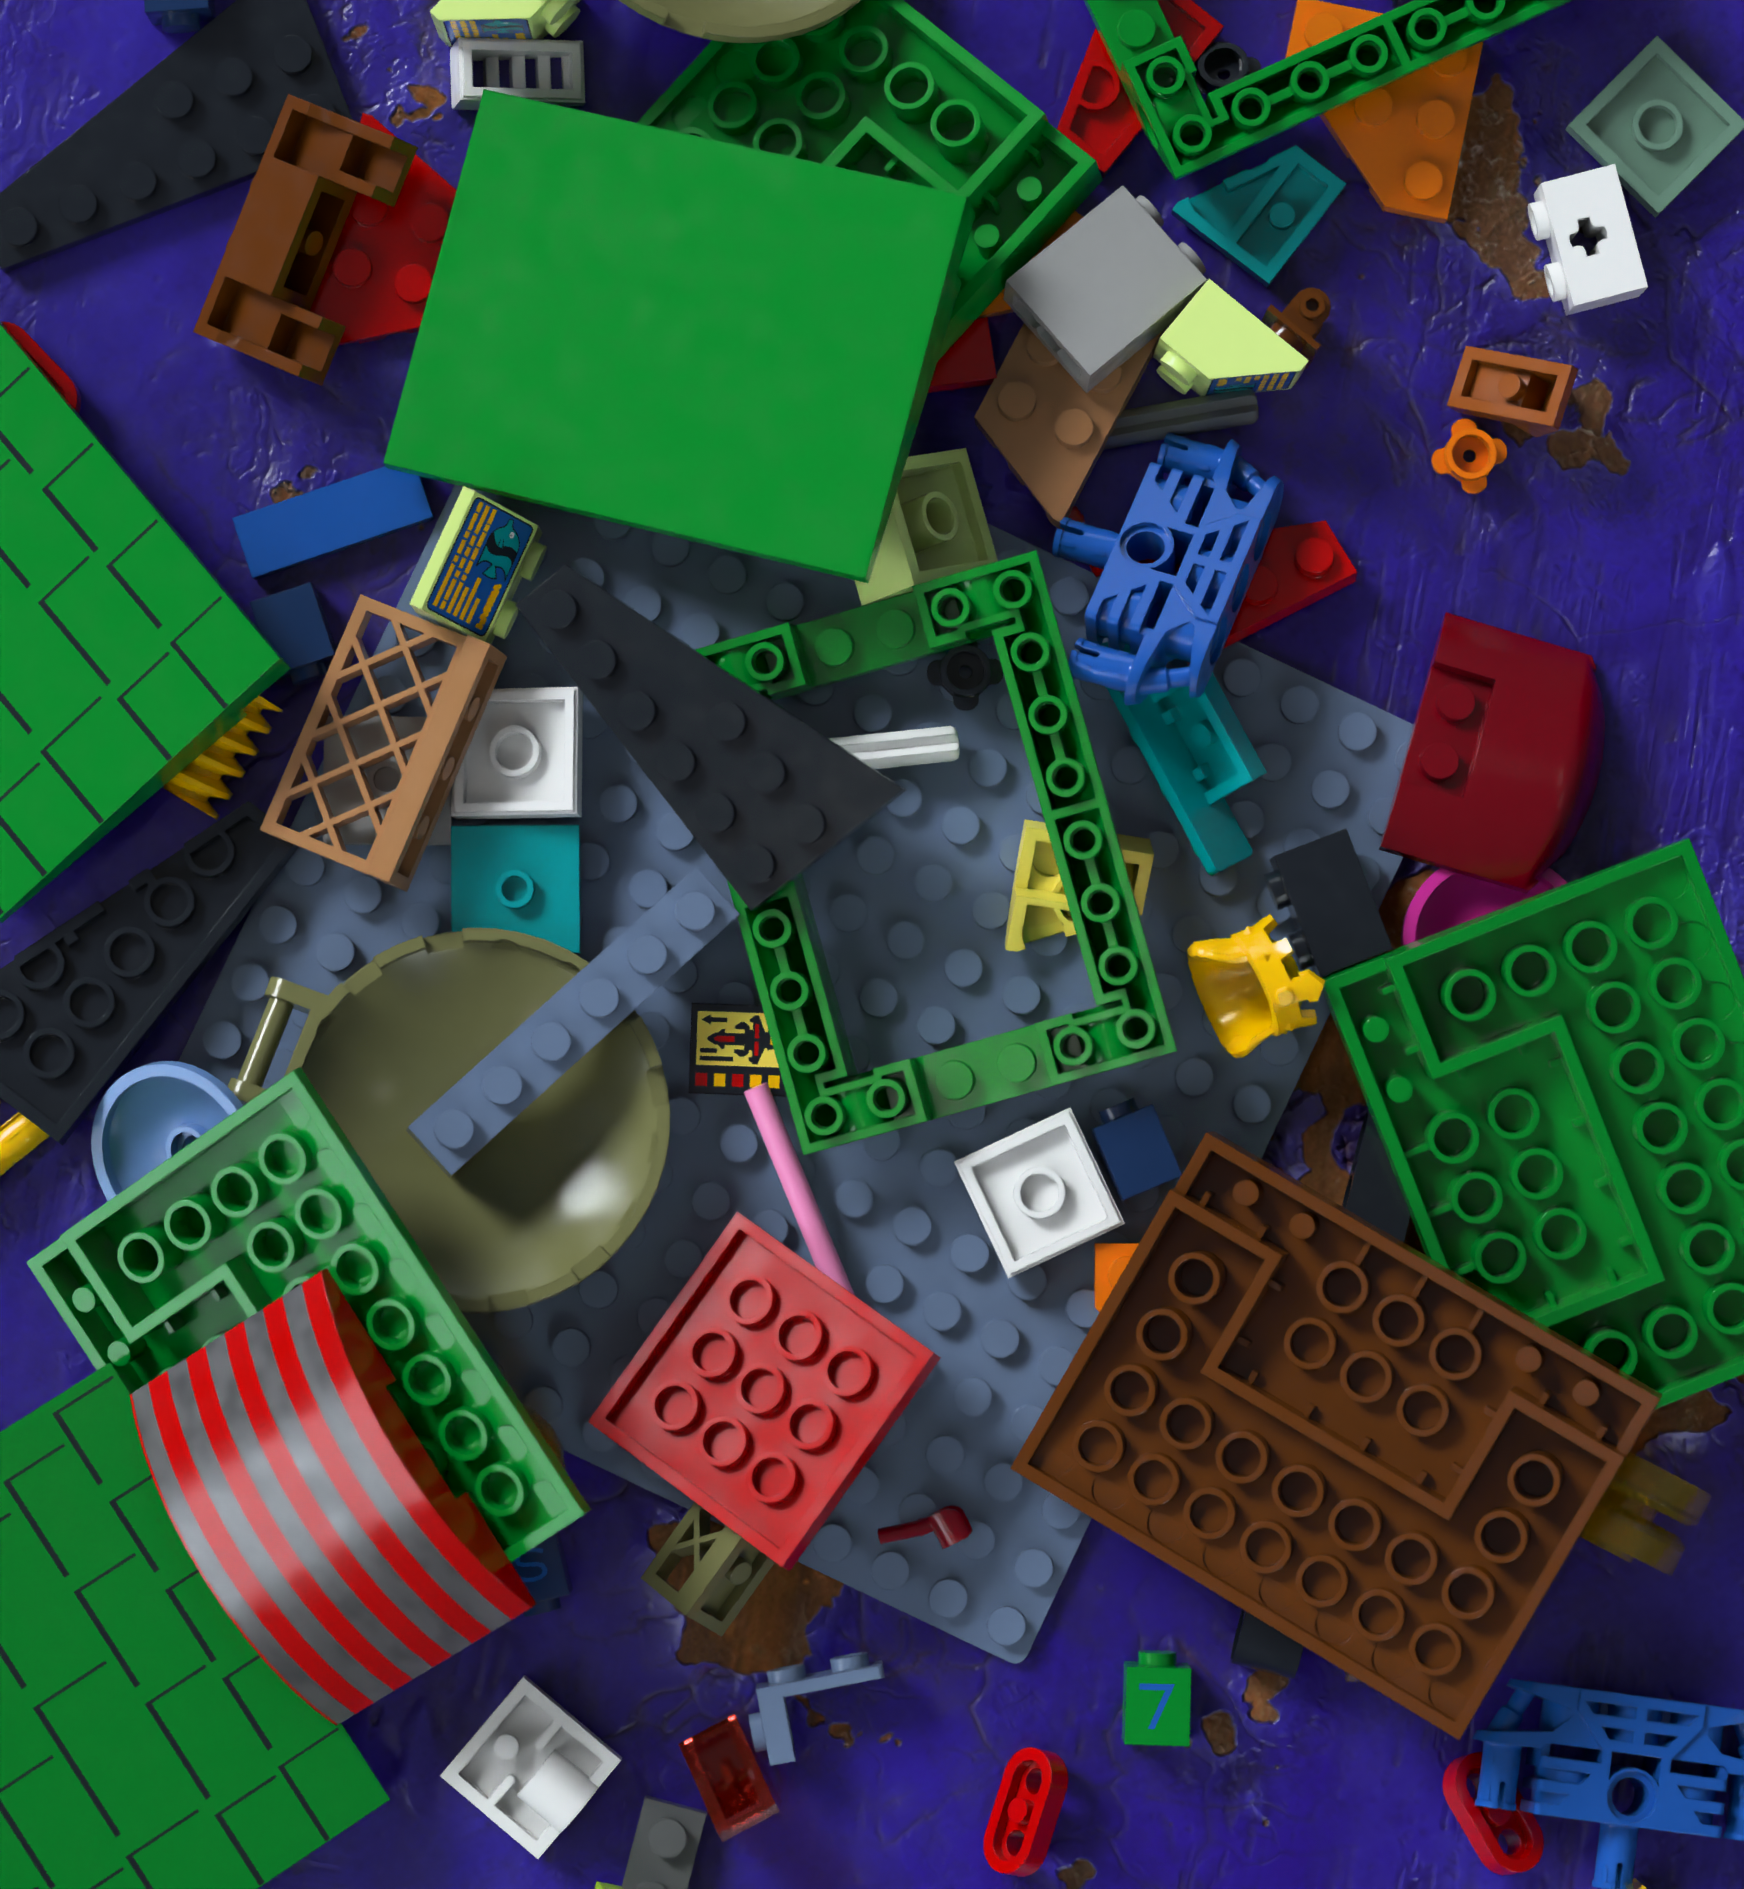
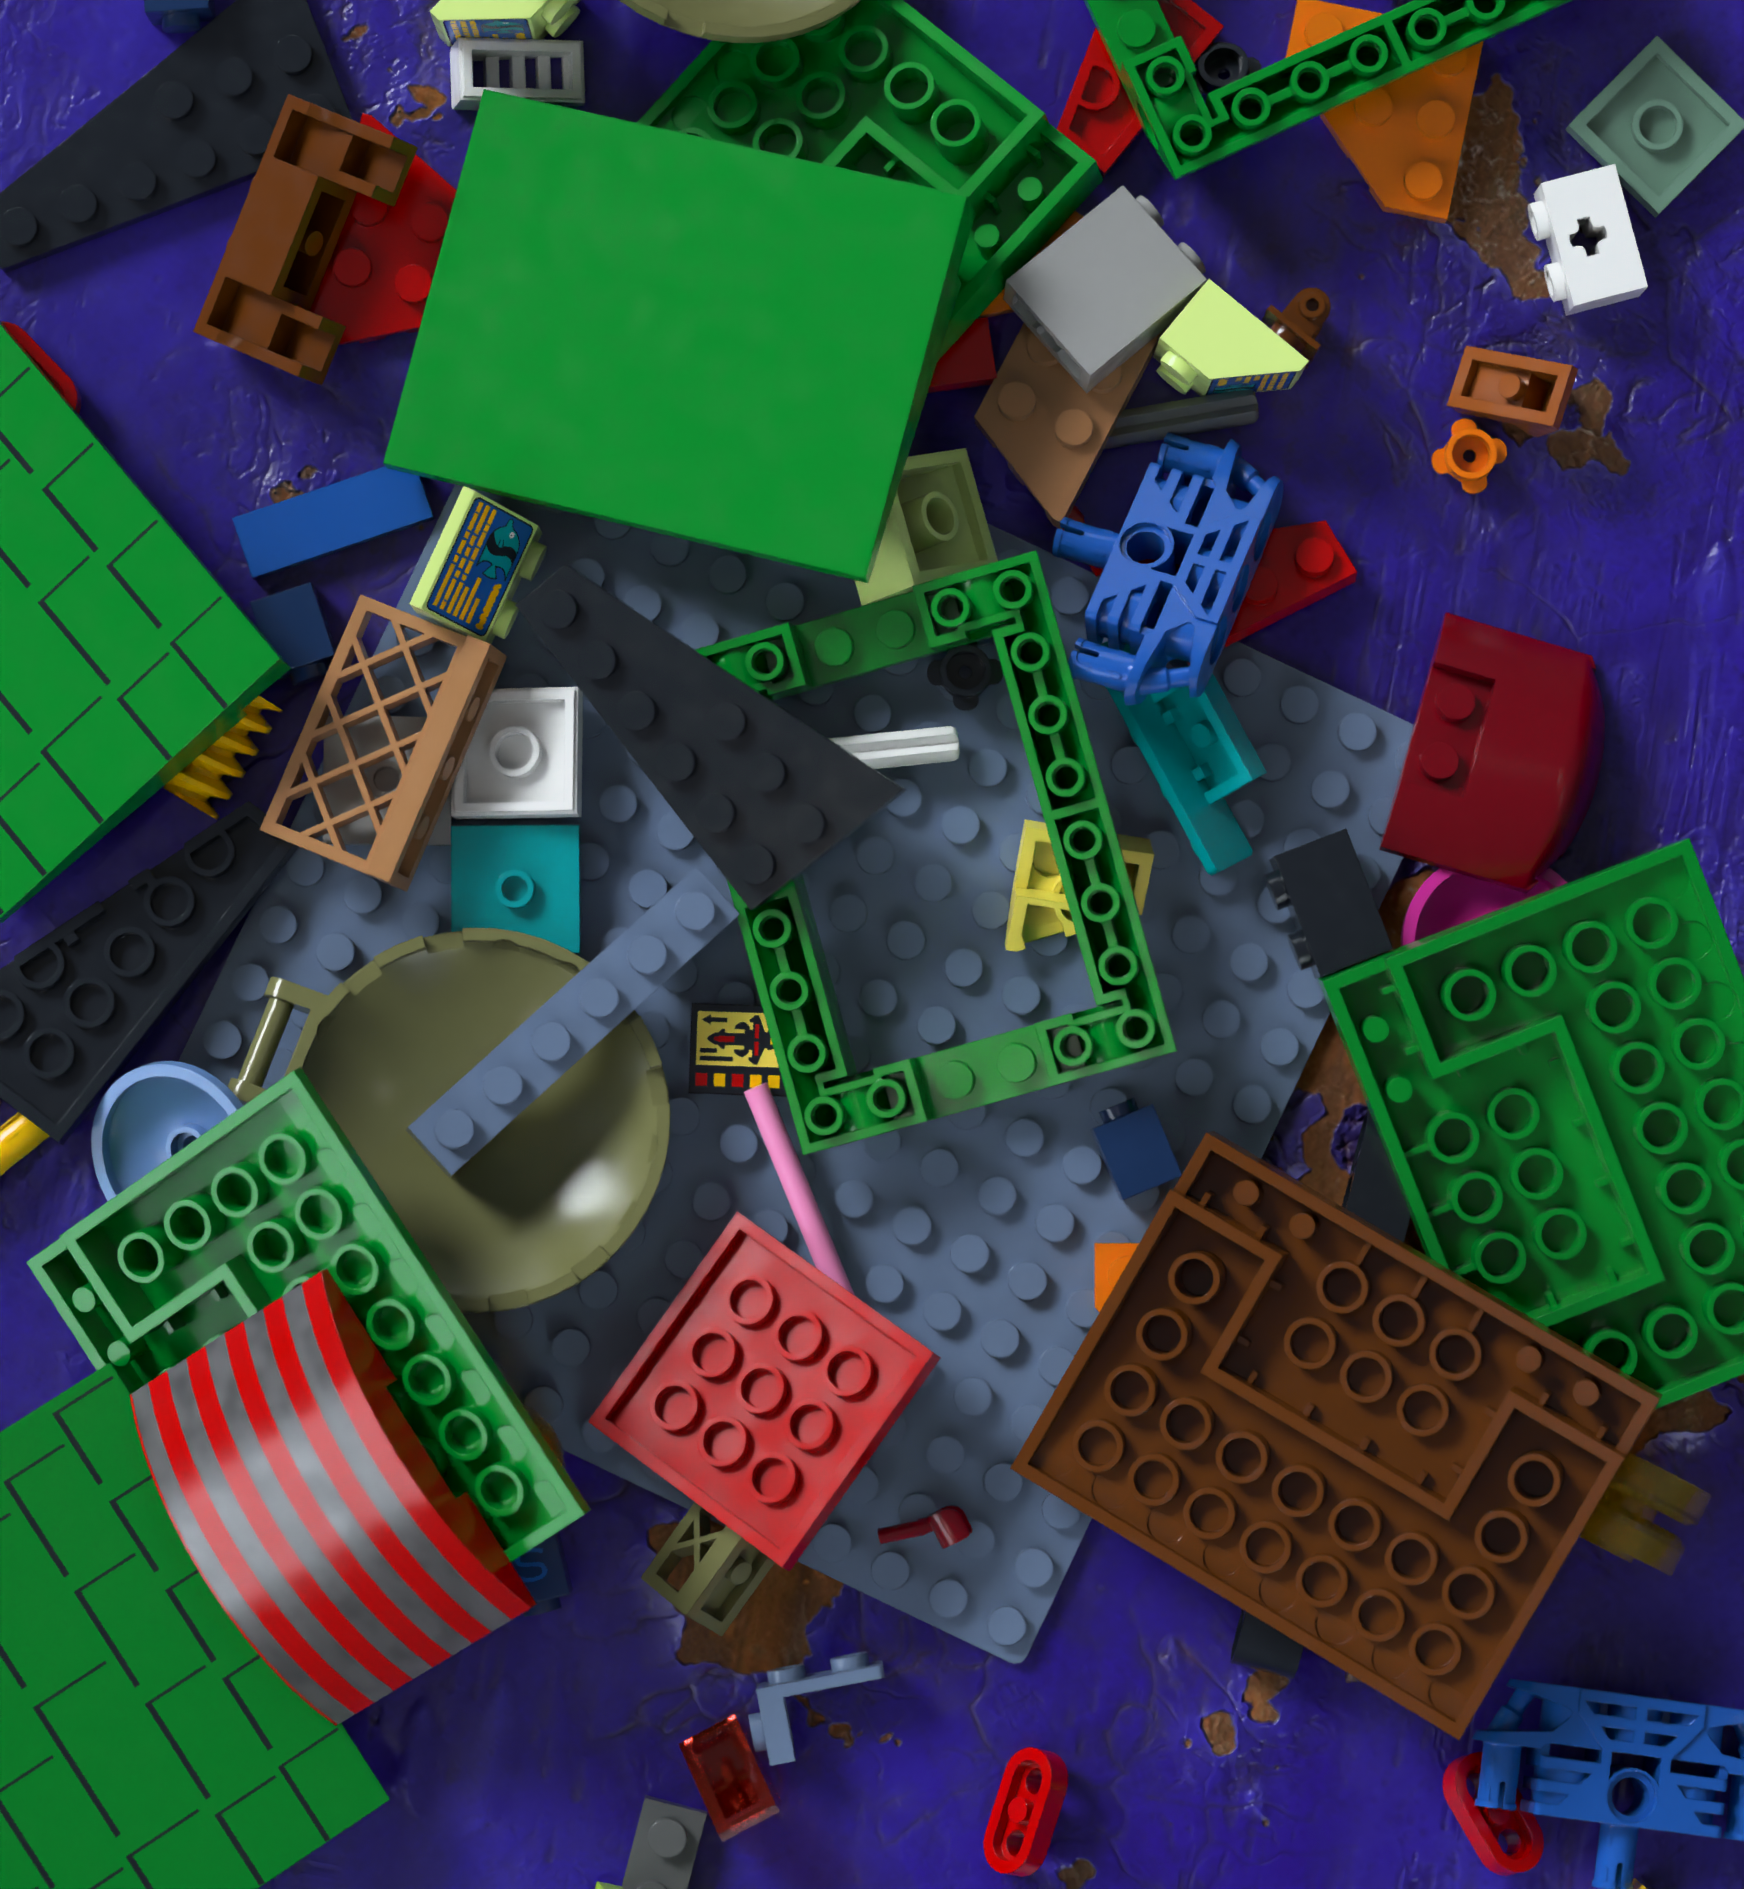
(531, 1767): white plate -> none
(1039, 1192): white plate -> none
(1156, 1700): green brick -> none
(1252, 987): yellow hair -> none
(1263, 211): teal wing -> none

